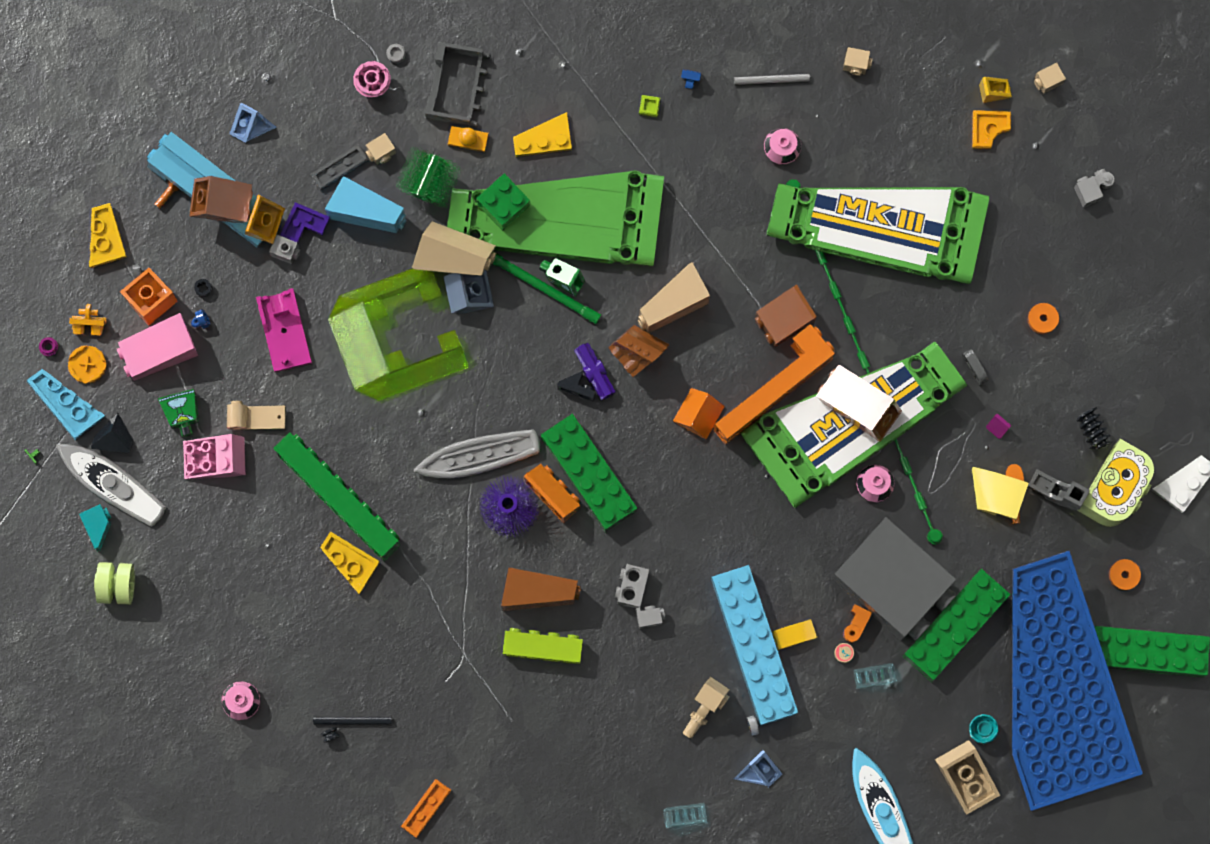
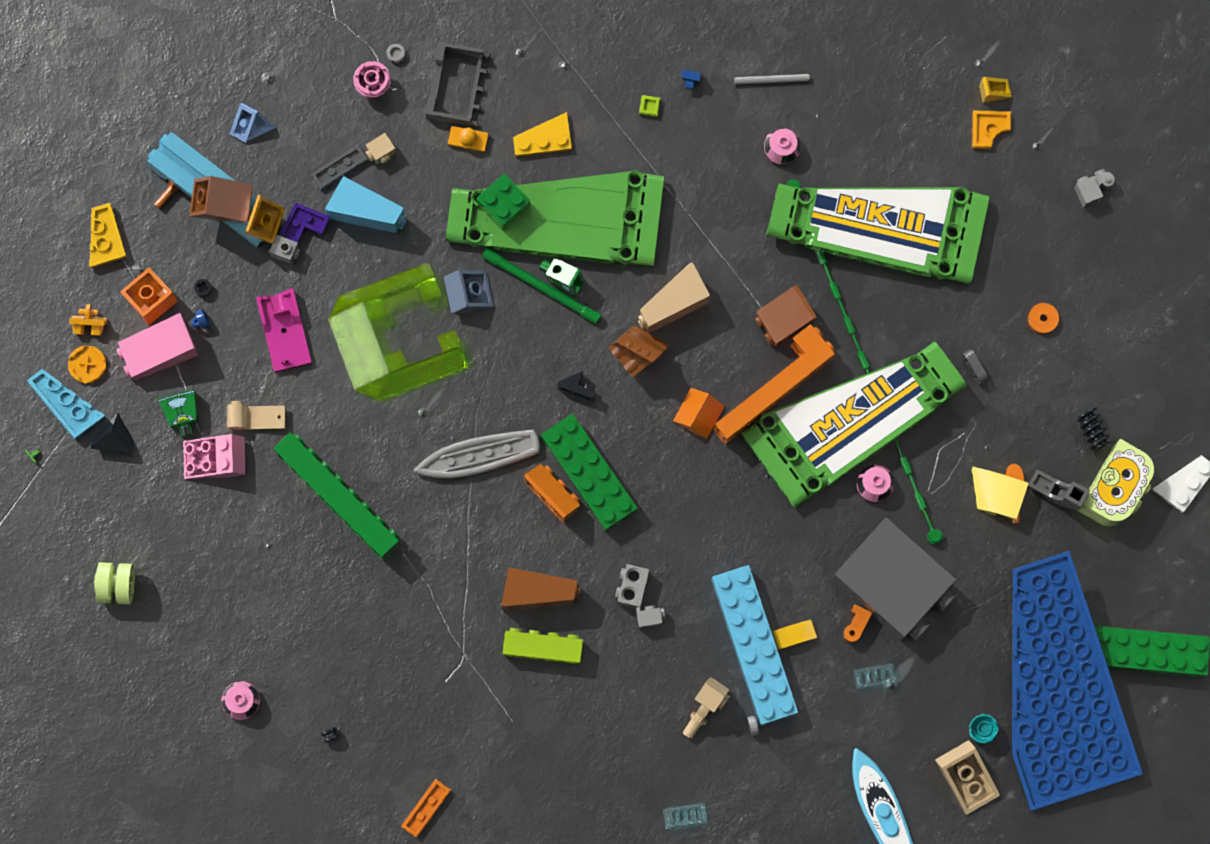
(44, 342): magenta plate -> none
(96, 524): teal slope -> none
(111, 483): piece -> none
(350, 561): yellow wing -> none
(352, 720): black bar -> none
(430, 177): green piece -> none
(452, 252): tan slope -> none
(502, 500): dark purple piece -> none
(594, 371): dark purple piece -> none
(760, 771): light blue slope -> none
(844, 653): tan tile -> none
(857, 61): tan brick -> none
(859, 402): slope -> none
(956, 625): green brick -> none
(998, 426): magenta slope -> none
(1049, 78): tan brick -> none
(1130, 568): orange piece -> none

